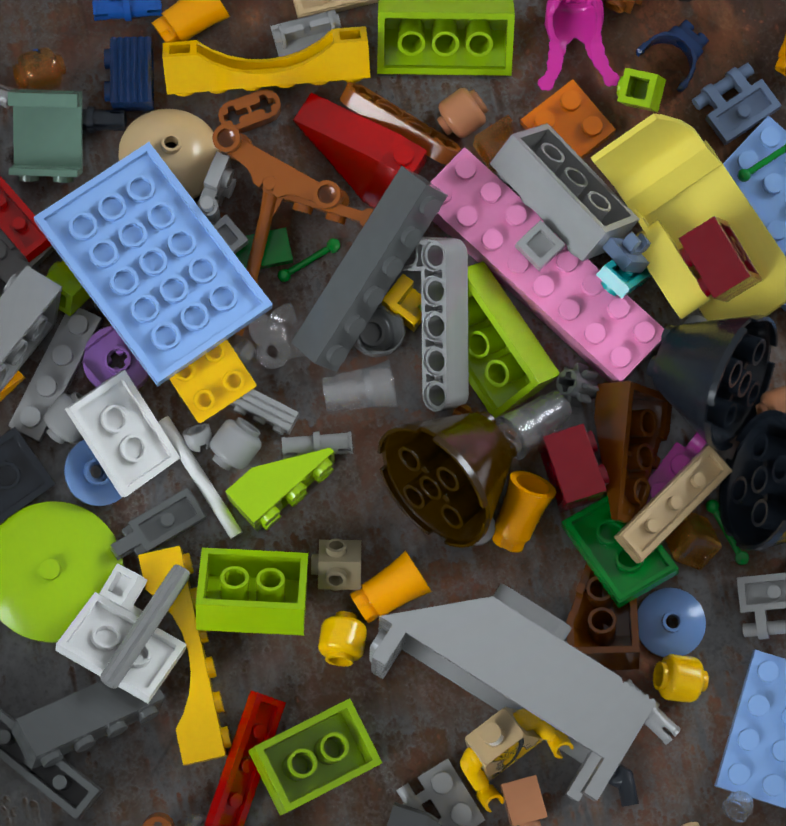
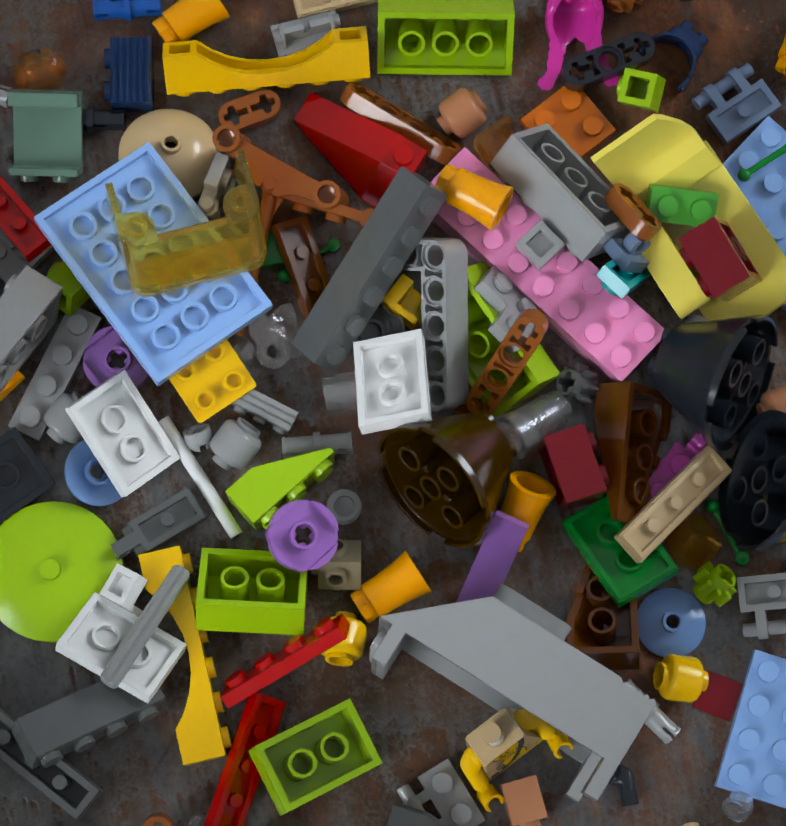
(195, 252): none -> clear yellow windscreen
(282, 535): none -> medium lavender plate
(295, 653): none -> red plate
(301, 261): none -> reddish brown plate
(345, 506): none -> light grey tile
(391, 381): none -> white plate
(475, 195): none -> light orange plant
(494, 557): none -> medium lavender tile
(506, 300): none -> light grey plate
(507, 364): none -> dark orange beam
(581, 61): none -> black beam
(632, 212): none -> dark orange beam
(681, 204): none -> bright green plate
(714, 584): none -> lime gear
(719, 696): none -> dark red sticker

